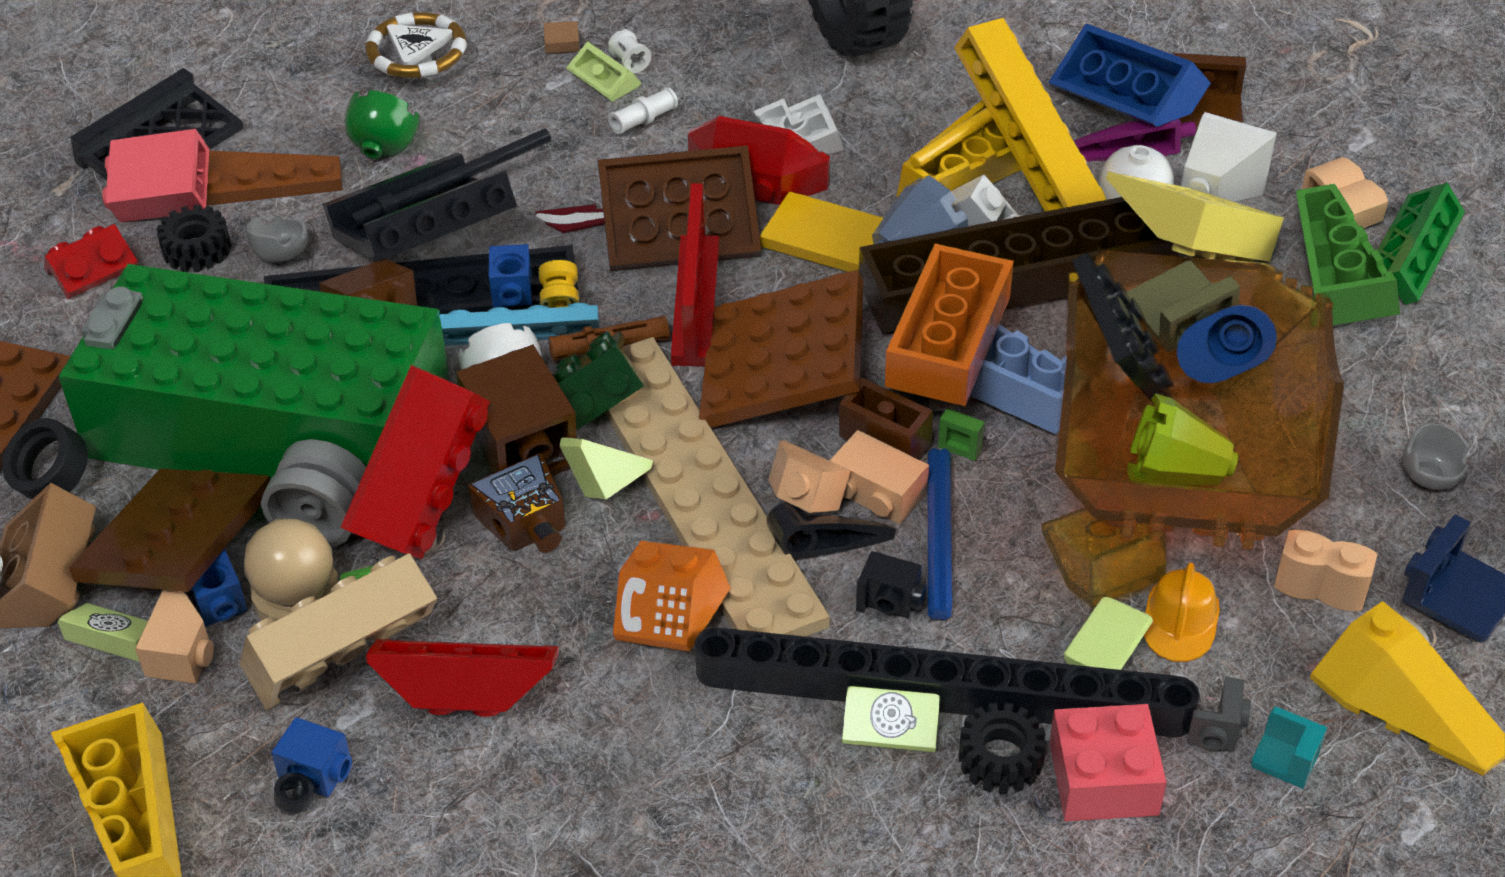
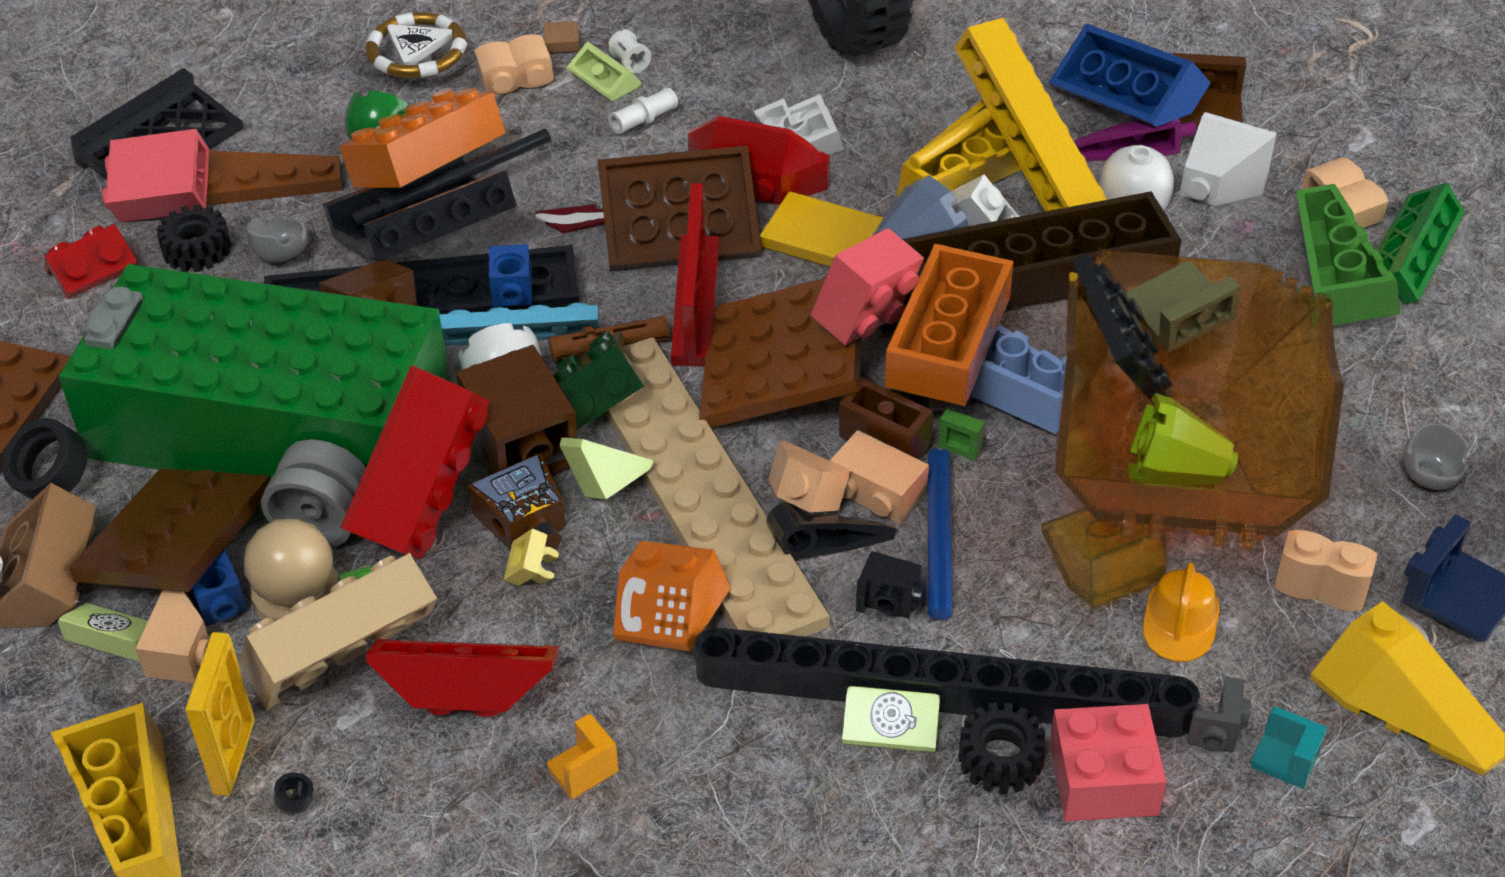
(220, 714): none -> yellow tile
(315, 752): blue brick -> none
(421, 138): none -> orange brick
(514, 64): none -> light nougat brick
(526, 559): none -> light yellow tile
(558, 283): yellow wheel -> none
(588, 761): none -> light orange panel
(867, 286): none -> coral brick
(1108, 635): yellowish green slope -> none
(1200, 221): light yellow slope -> none
(1226, 344): blue piece -> none

